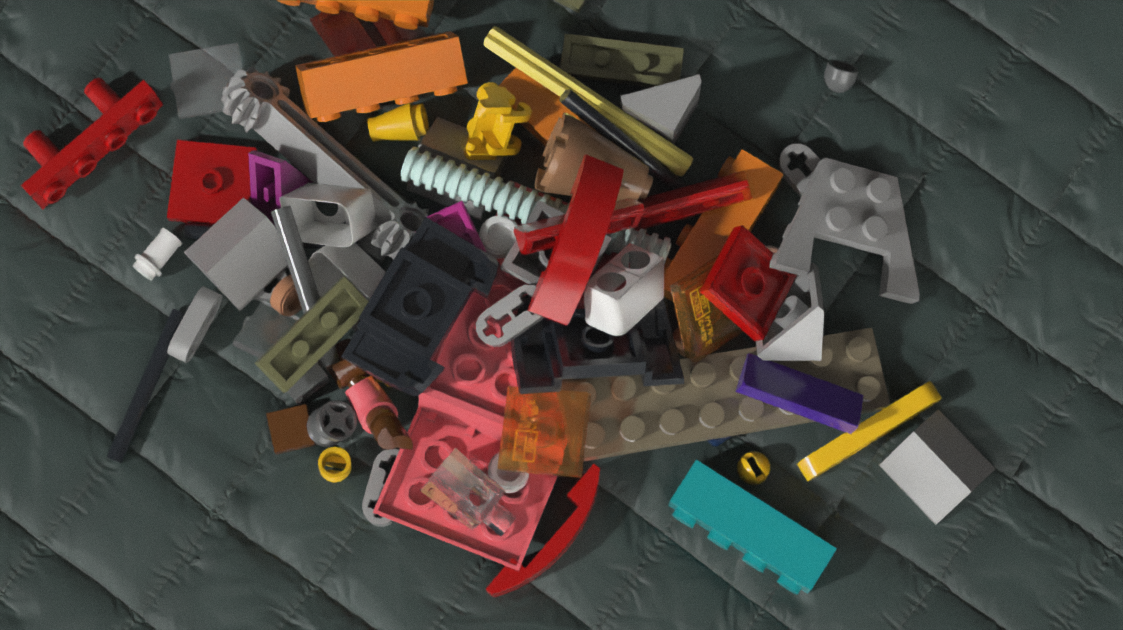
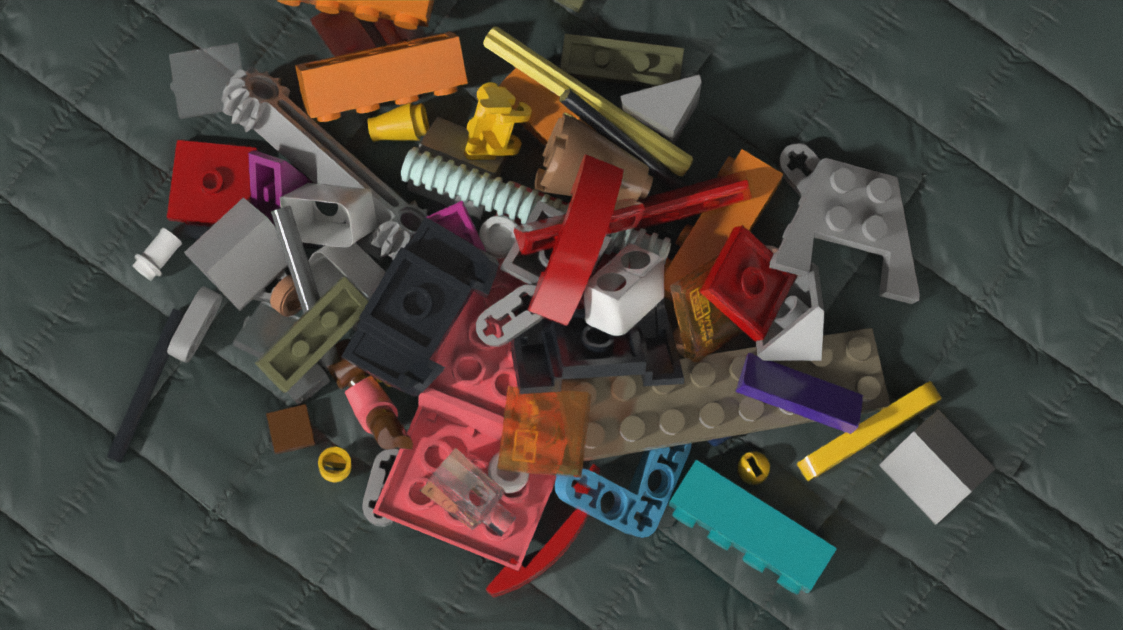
(81, 155): red plate -> none
(340, 419): dark grey wheel -> none
(629, 501): none -> dark azure beam
(840, 75): dark grey hinge -> none

